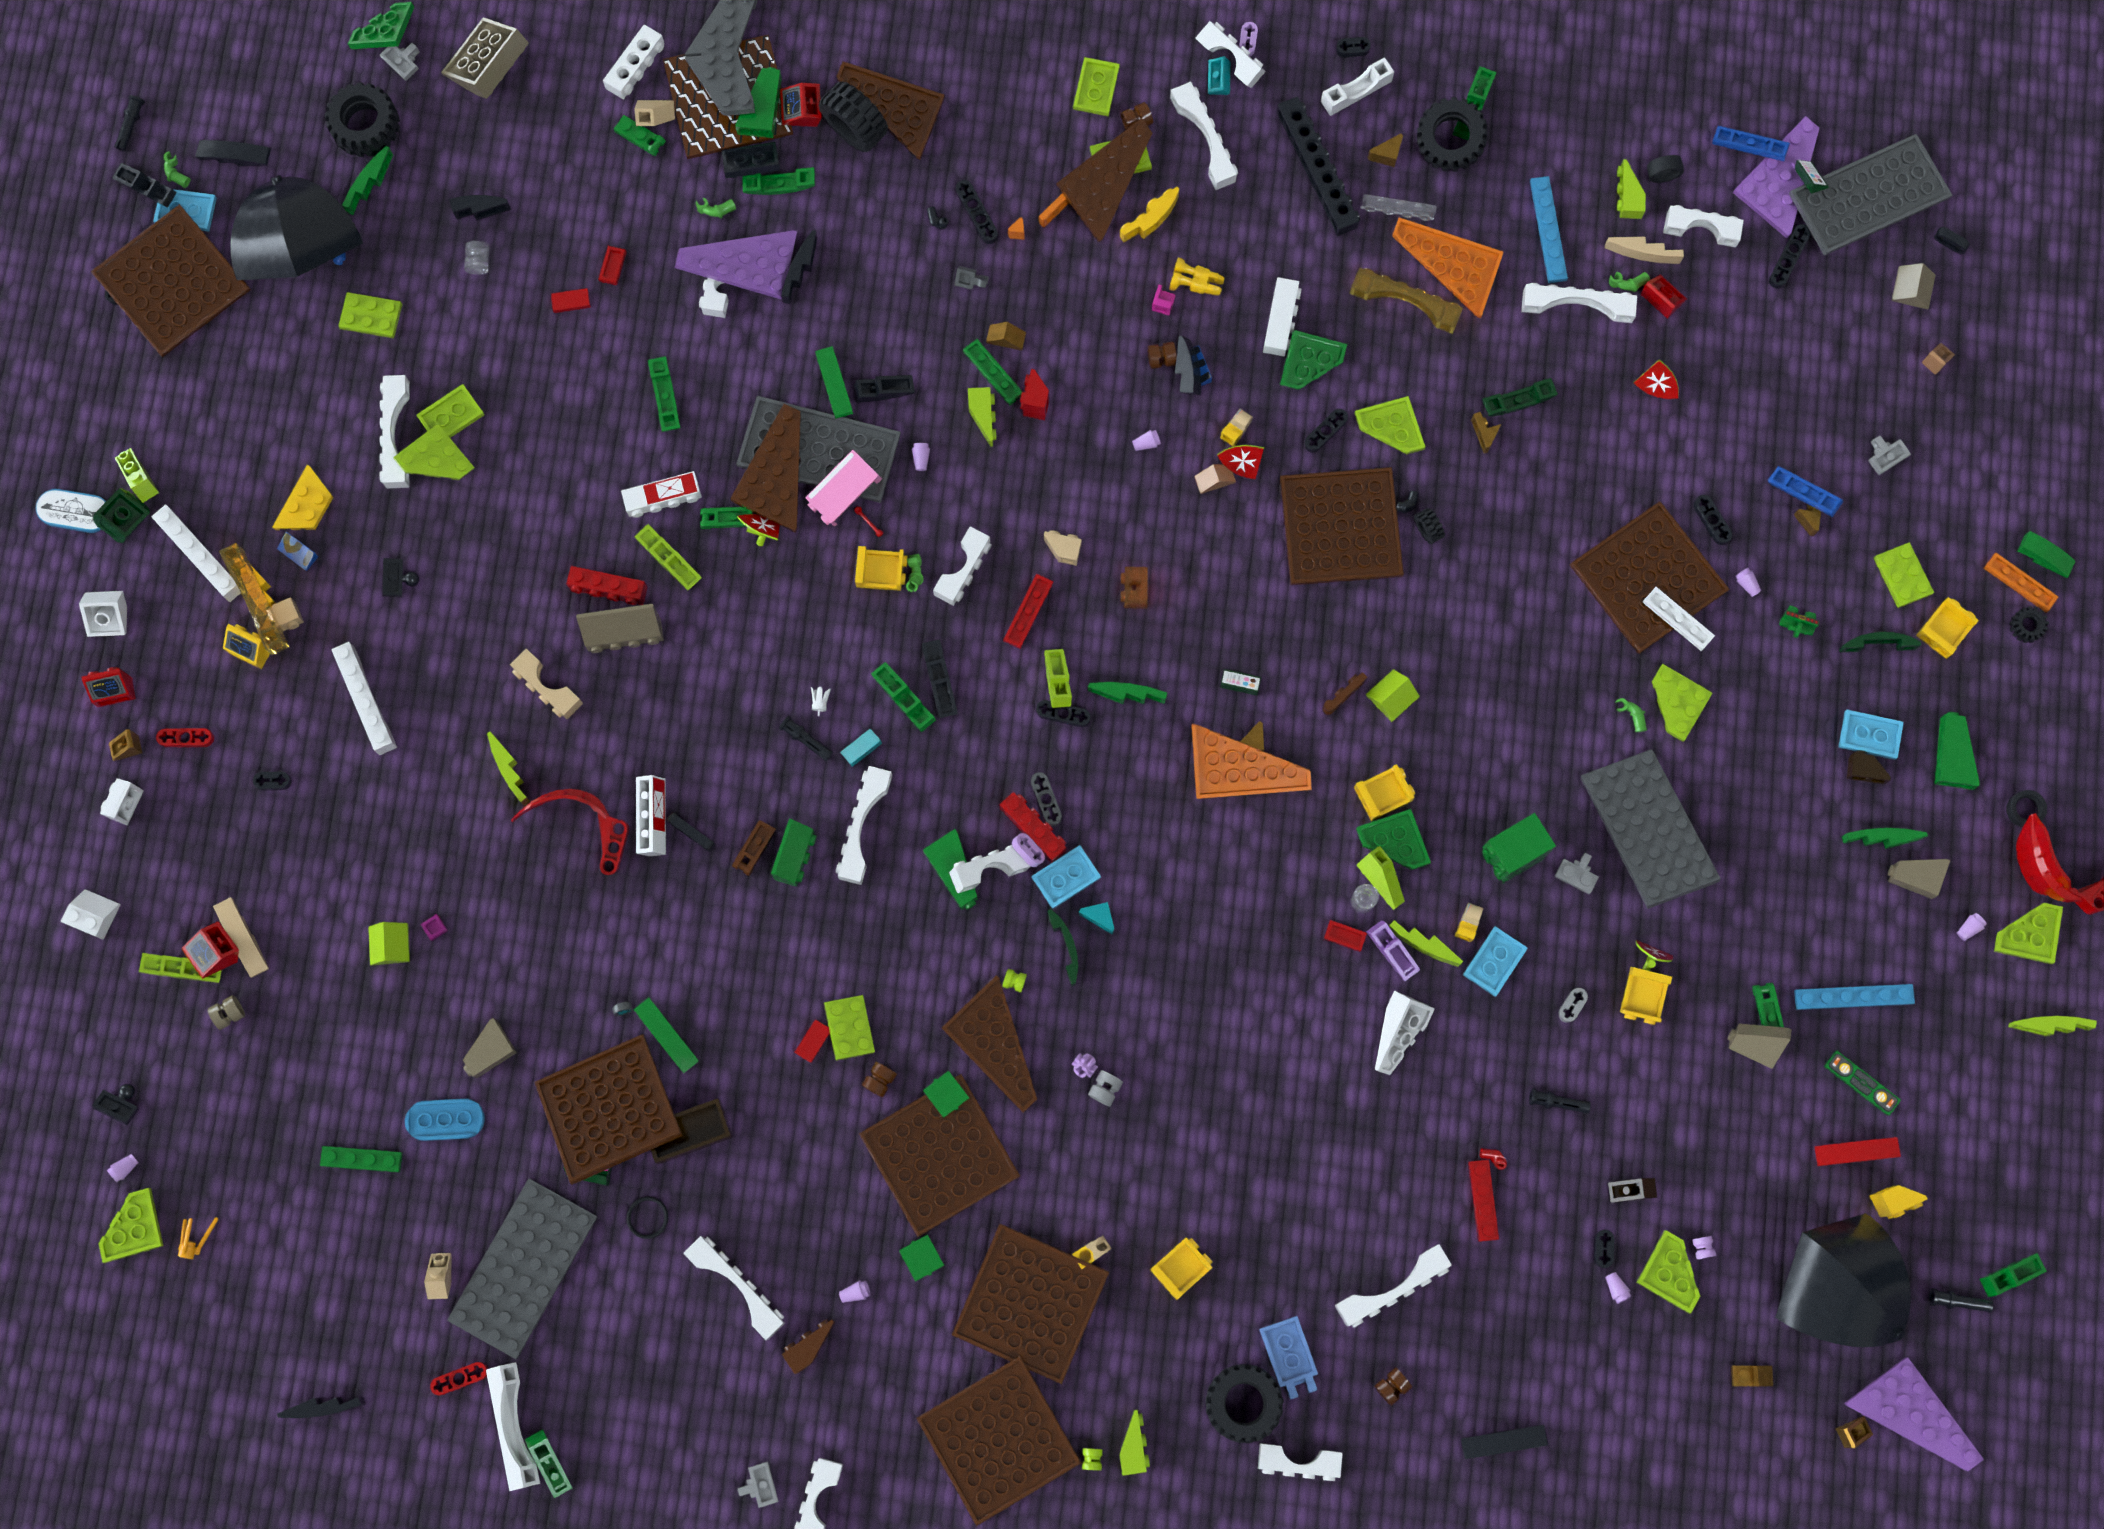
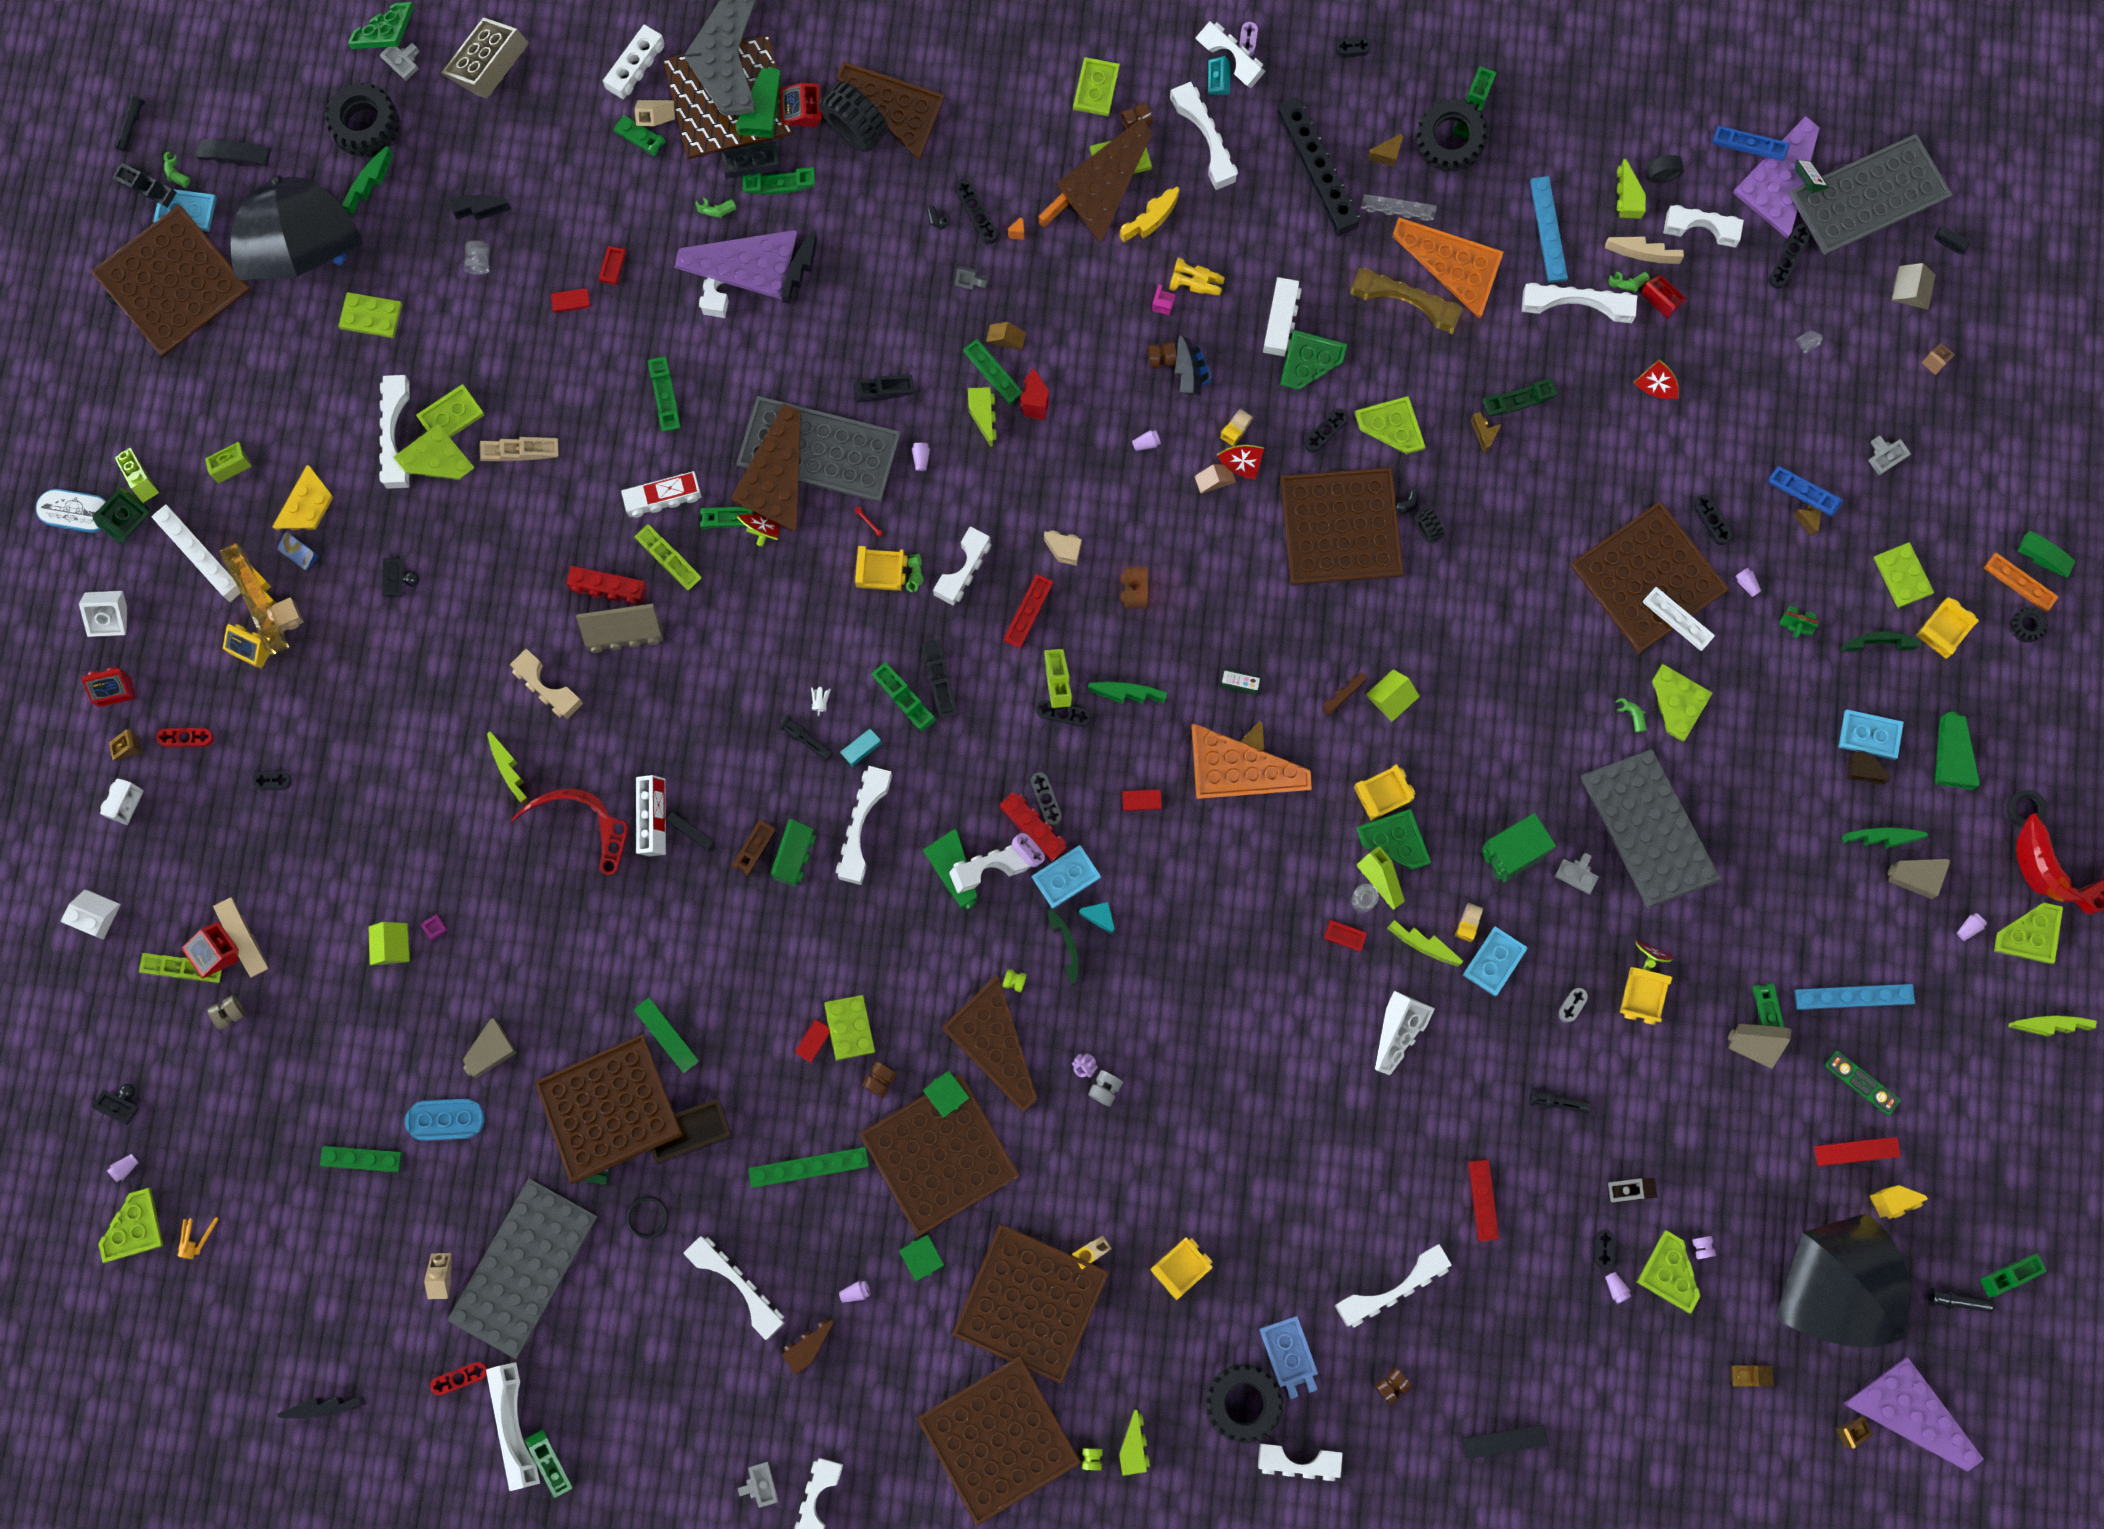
(227, 463): none -> lime slope
(364, 701): white arch -> none
(518, 450): none -> tan slope
(622, 1008): dark grey tile -> none
(808, 1167): none -> green plate
(834, 382): green slope -> none
(841, 487): bright pink panel -> none
(1141, 800): none -> red tile
(1372, 79): white arch -> none
(1393, 950): medium lavender slope -> none
(1495, 1156): red arm -> none
(1809, 341): none -> clear slope

